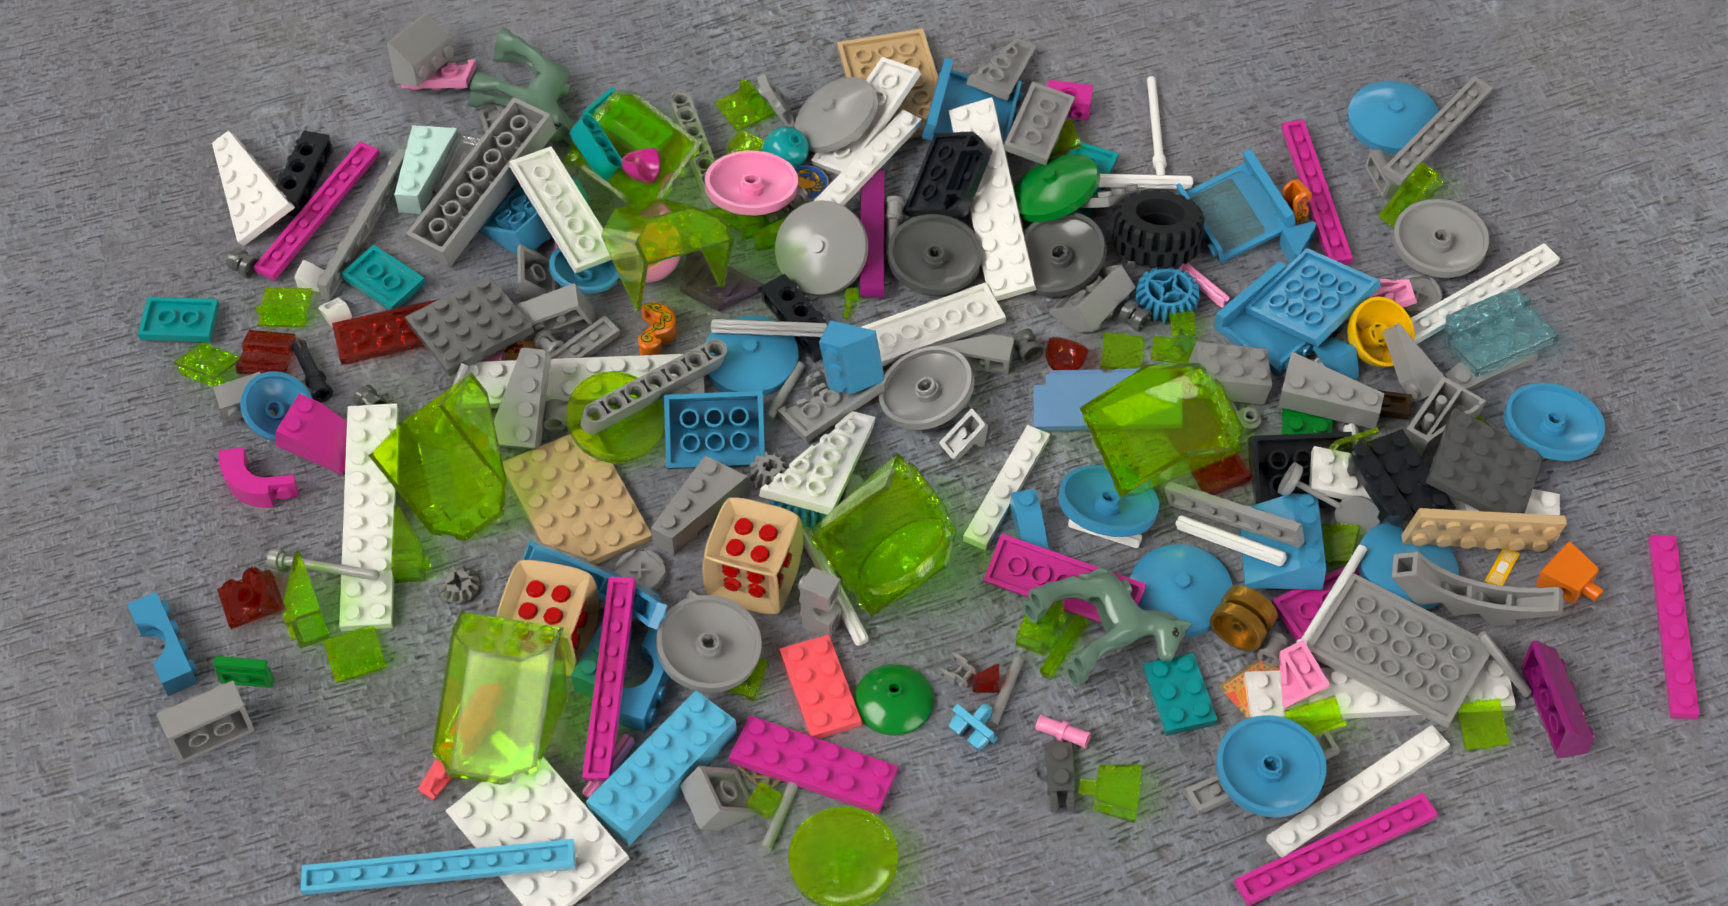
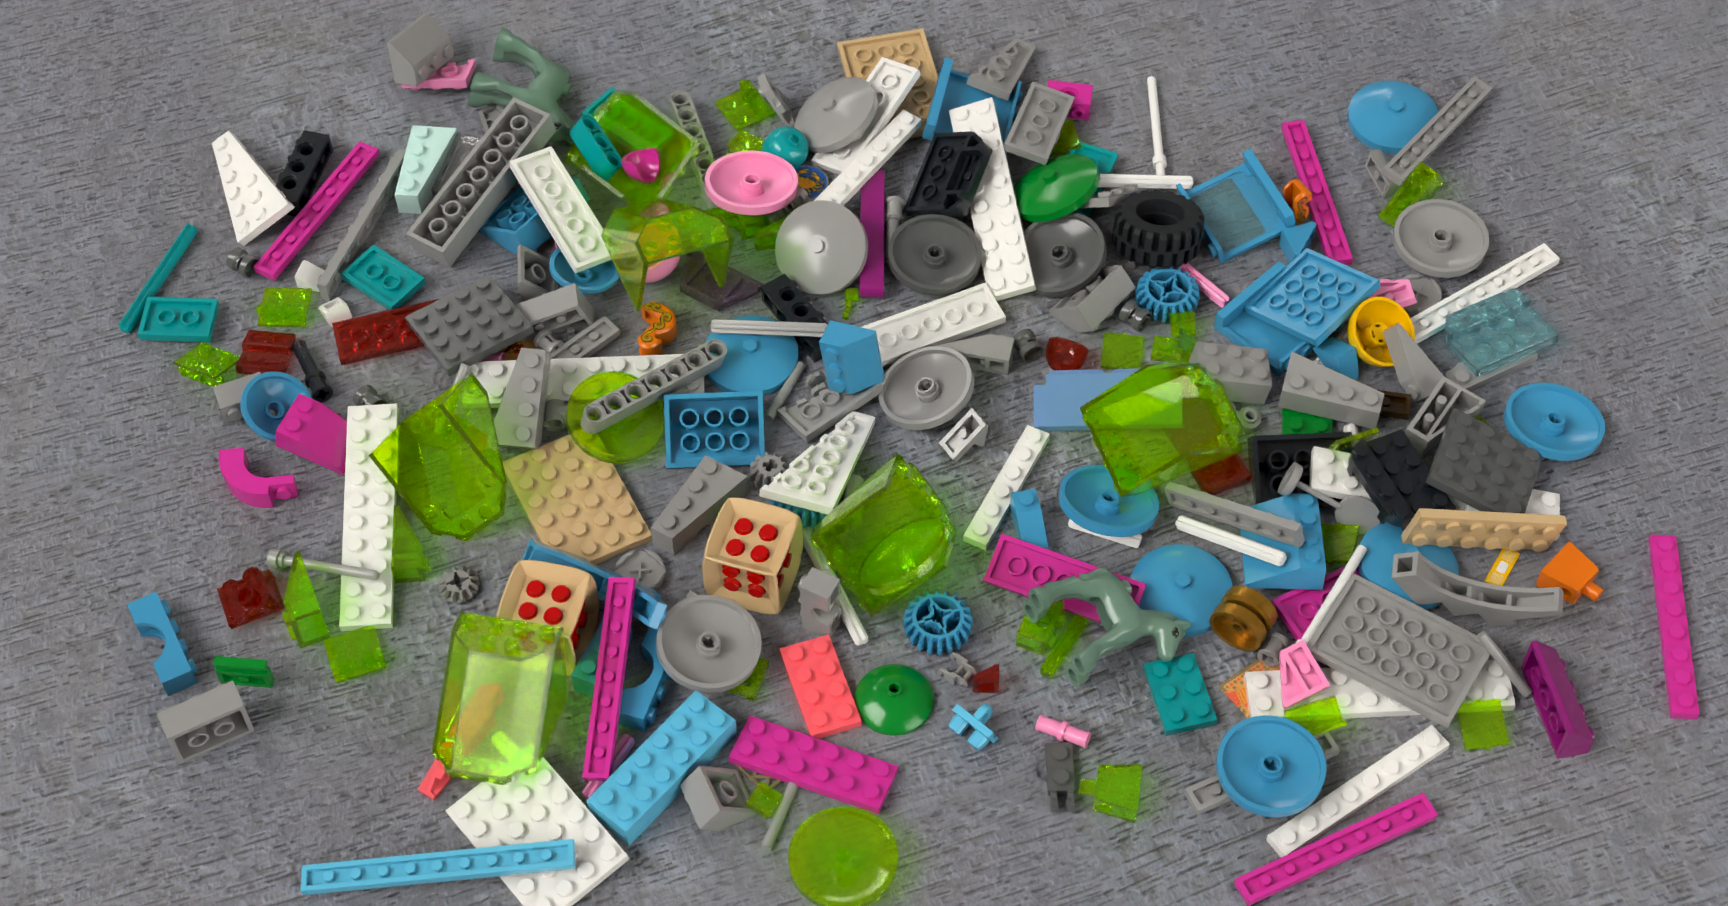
(158, 277): none -> teal axle
(930, 633): none -> dark azure gear
(1005, 691): light grey bar -> none

